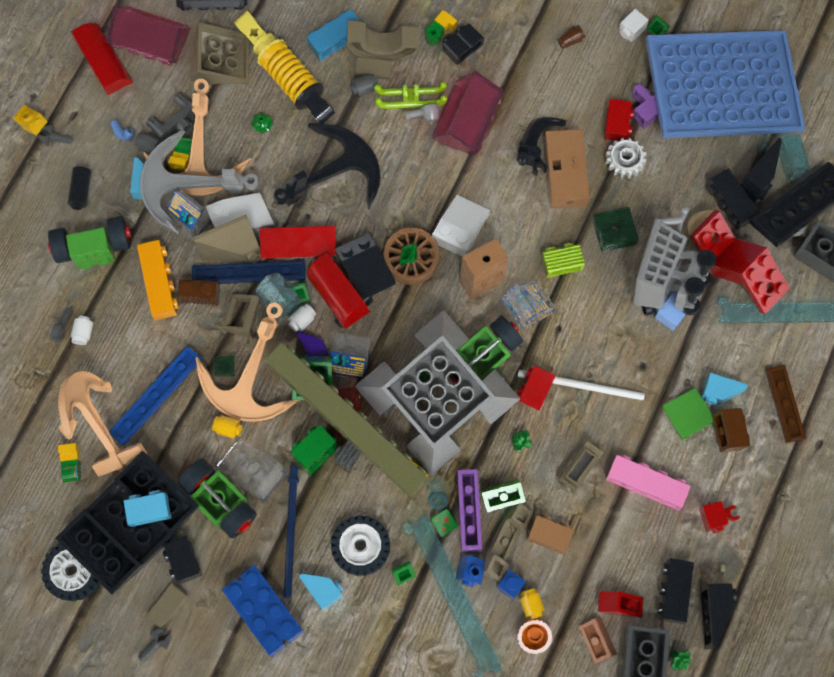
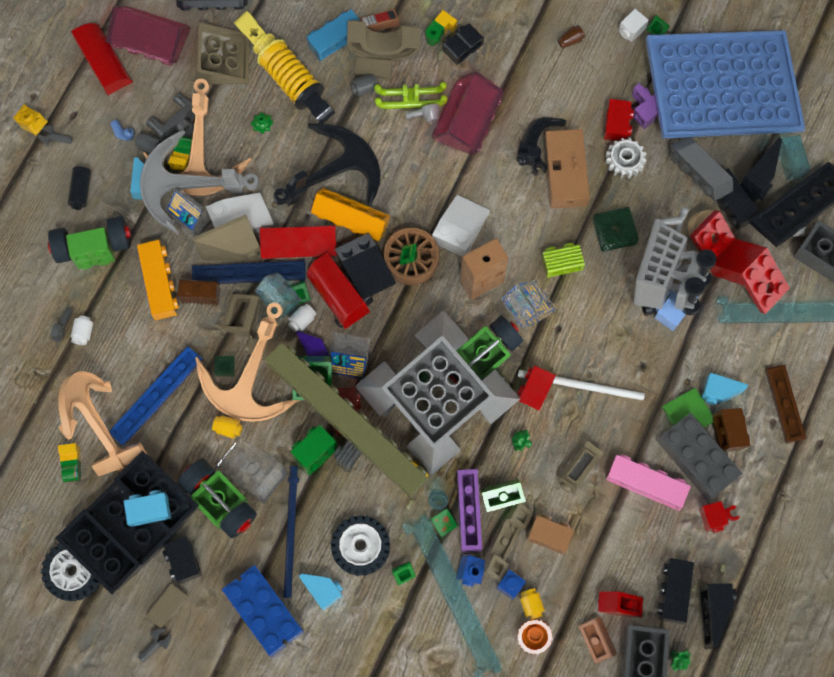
(350, 214): none -> light orange brick
(381, 20): none -> slope
(699, 457): none -> dark grey brick
(701, 168): none -> dark grey brick

